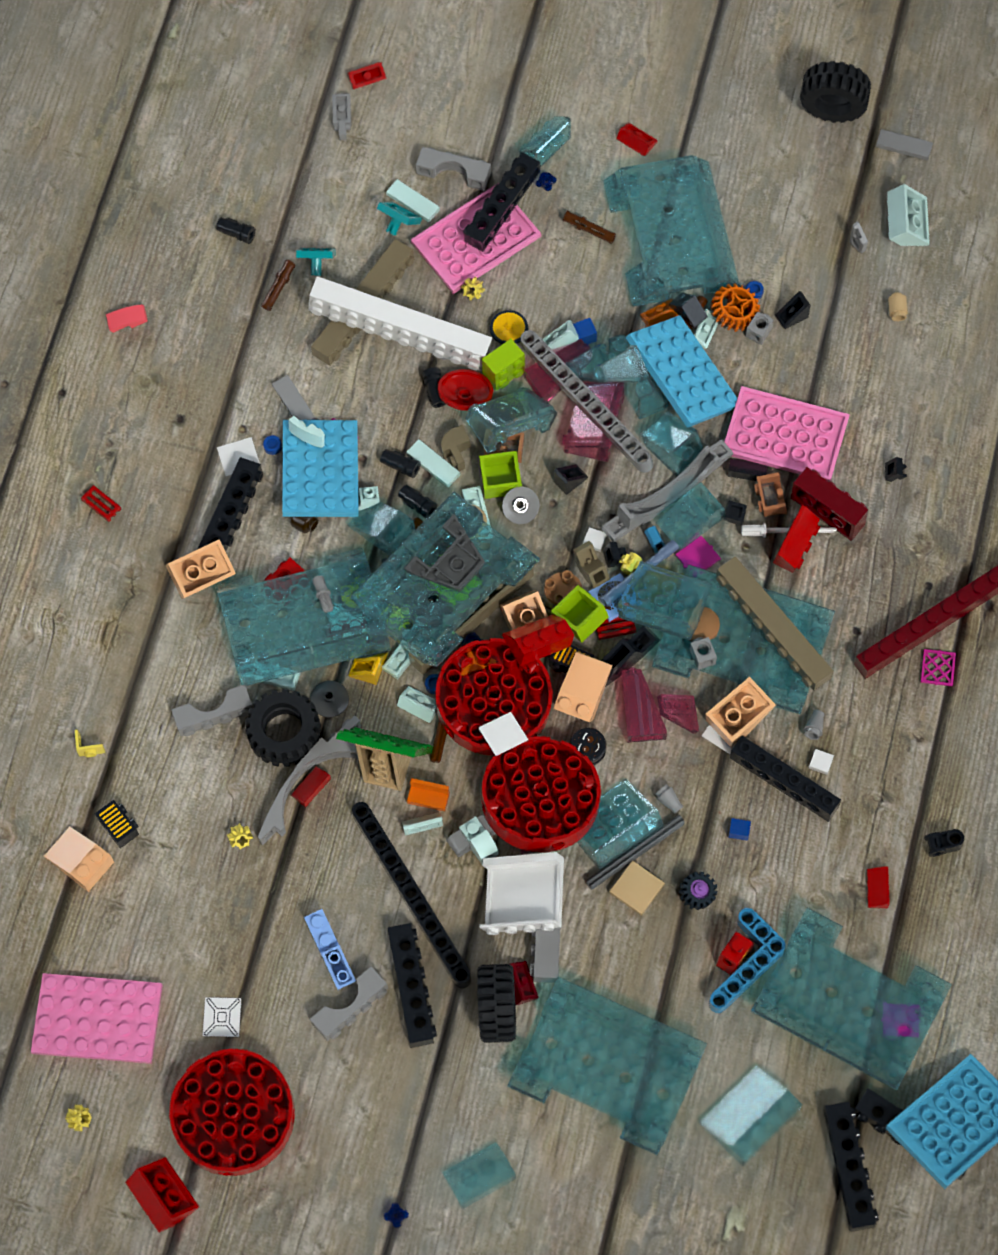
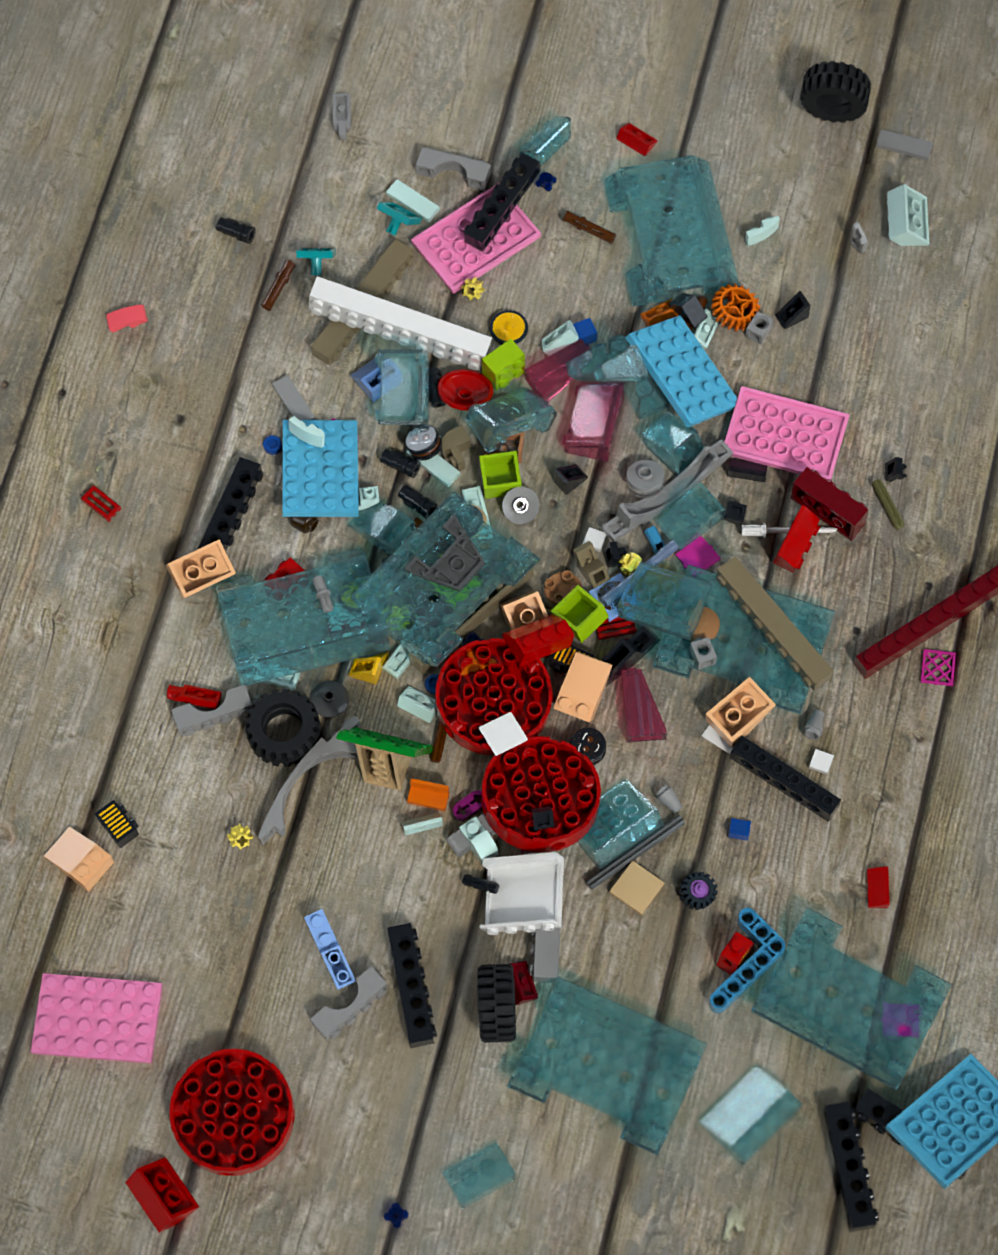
(78, 1117): light yellow gear -> none
(87, 751): light yellow bracket -> none
(194, 695): none -> red hinge
(222, 1017): white sticker -> none
(230, 454): white sticker -> none
(311, 786): red slope -> none
(366, 75): red slope -> none
(369, 380): none -> medium blue slope
(403, 387): none -> clear light blue windscreen
(415, 902): black beam -> none
(423, 442): none -> head
(466, 802): none -> magenta beam
(481, 884): none -> black axle
(542, 818): none -> black tile
(588, 407): light grey beam -> none
(645, 478): none -> light grey piece
(679, 710): clear pink wing -> none
(757, 288): blue tile -> none
(768, 227): none -> light aqua slope
(771, 495): nougat window -> none
(888, 504): none -> olive axle
(898, 306): tan brick -> none
(940, 843): black piece -> none

